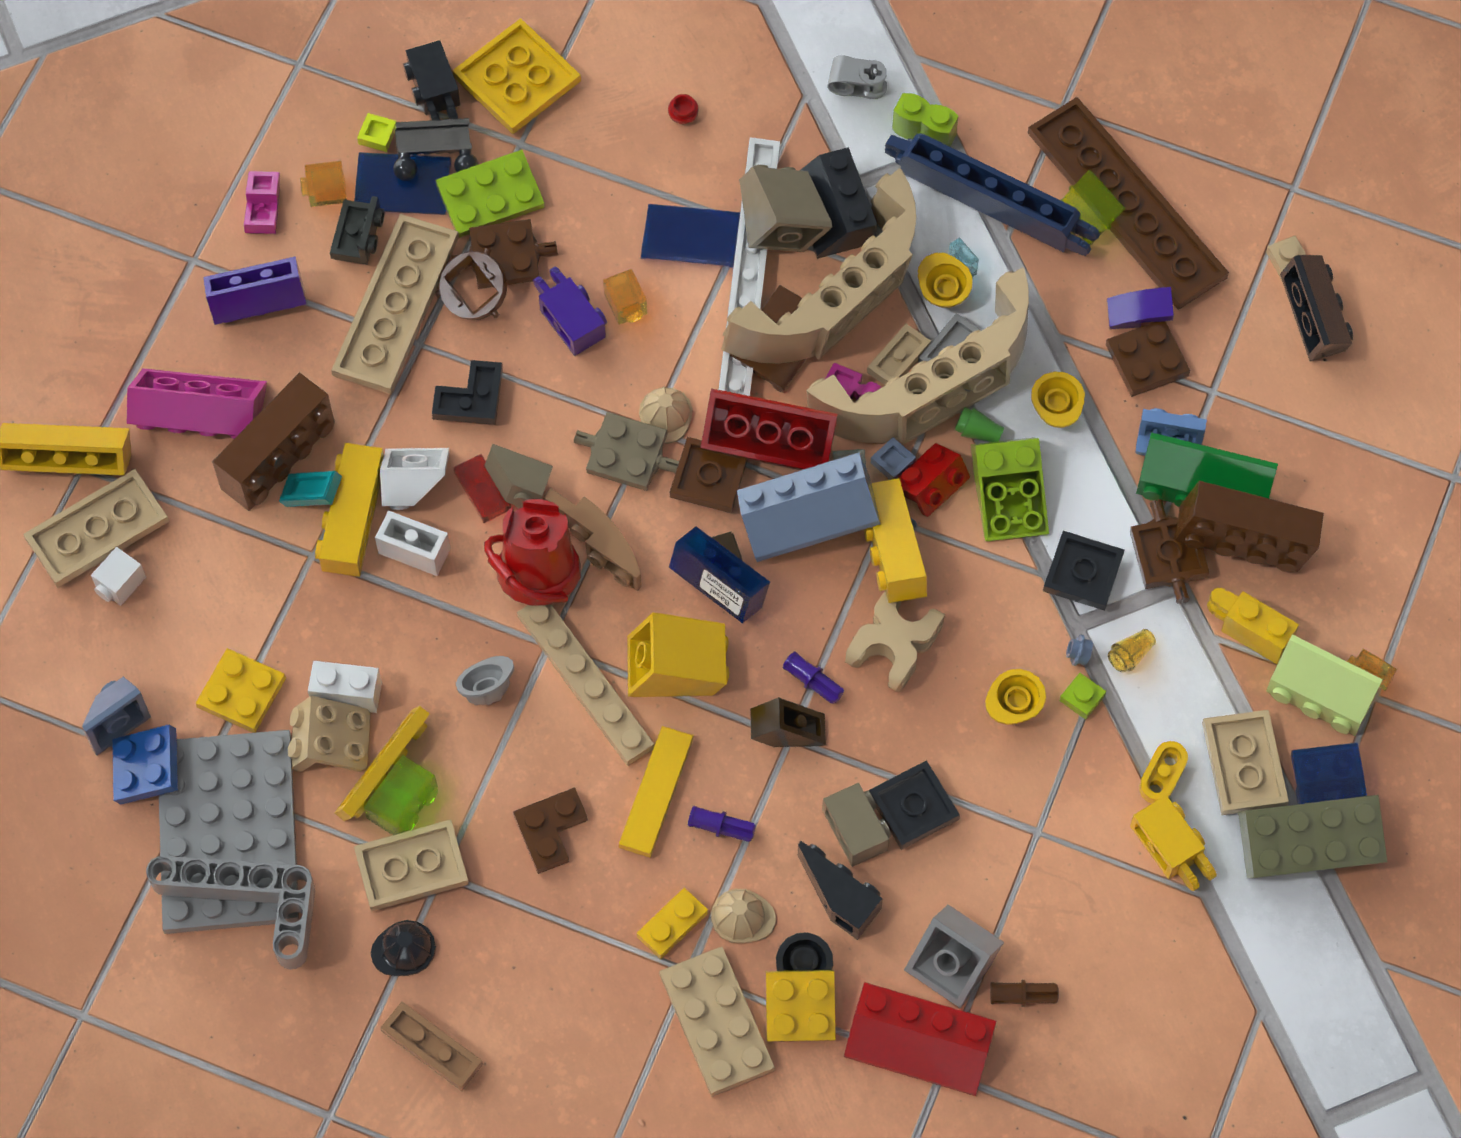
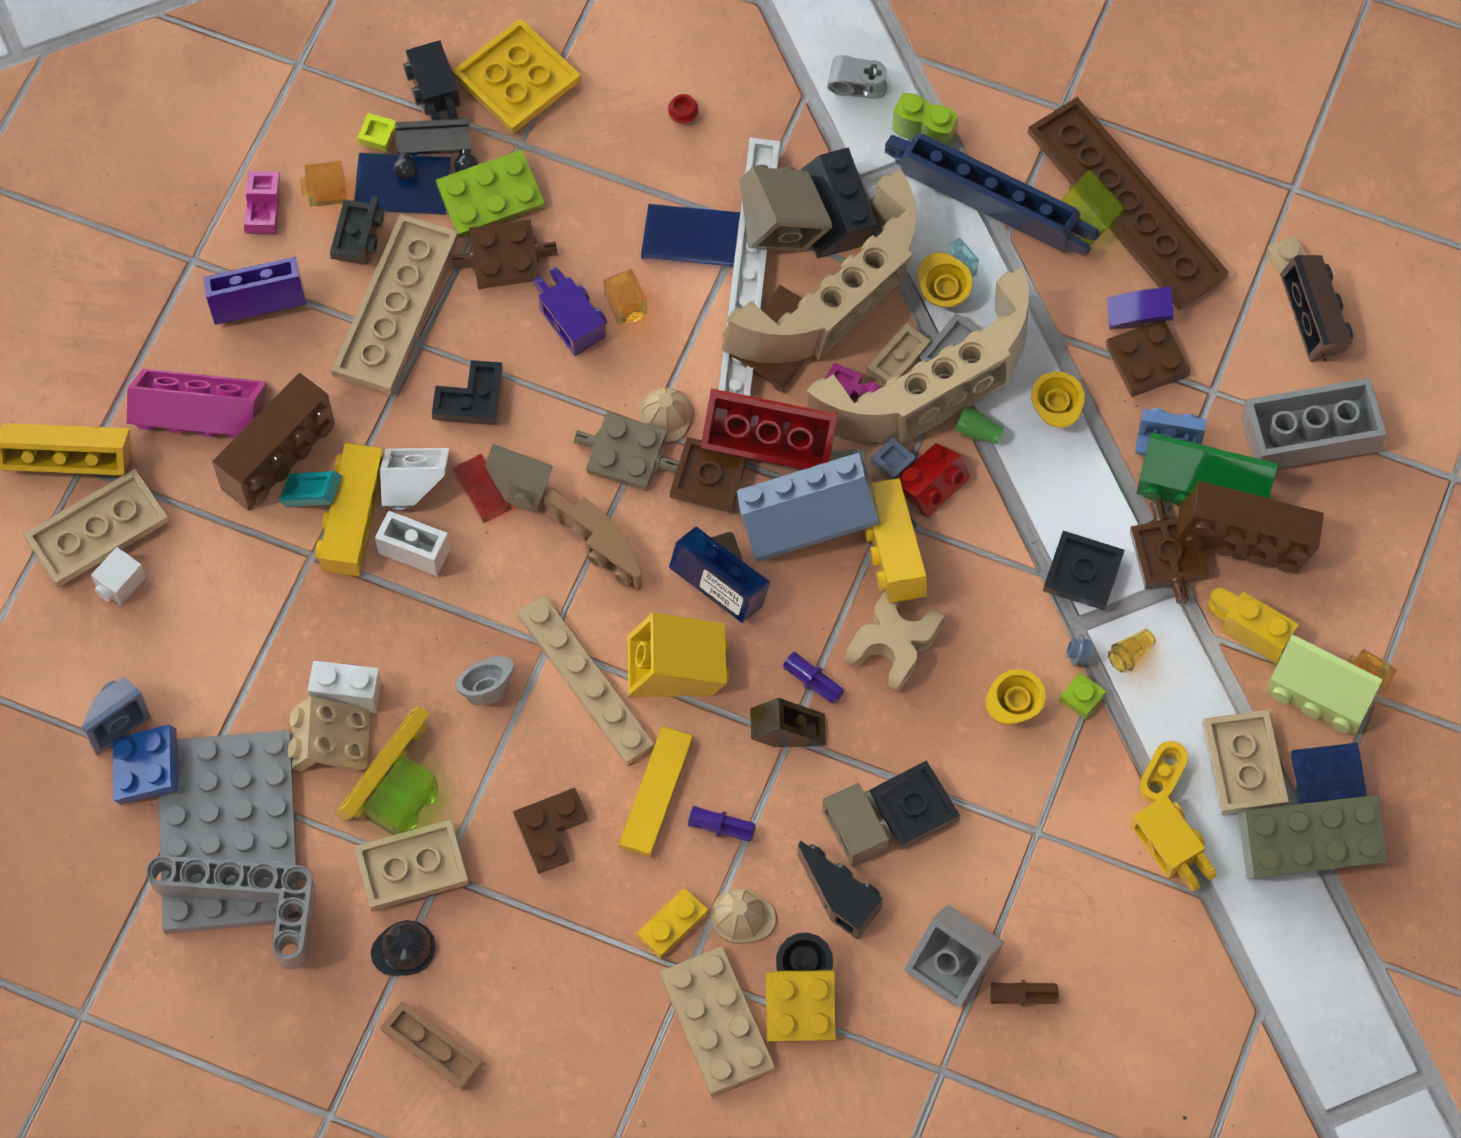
(240, 690): yellow plate -> none
(493, 272): piece -> none
(536, 556): red piece -> none
(920, 1039): red slope -> none
(1010, 488): lime slope -> none
(1314, 424): none -> light grey brick

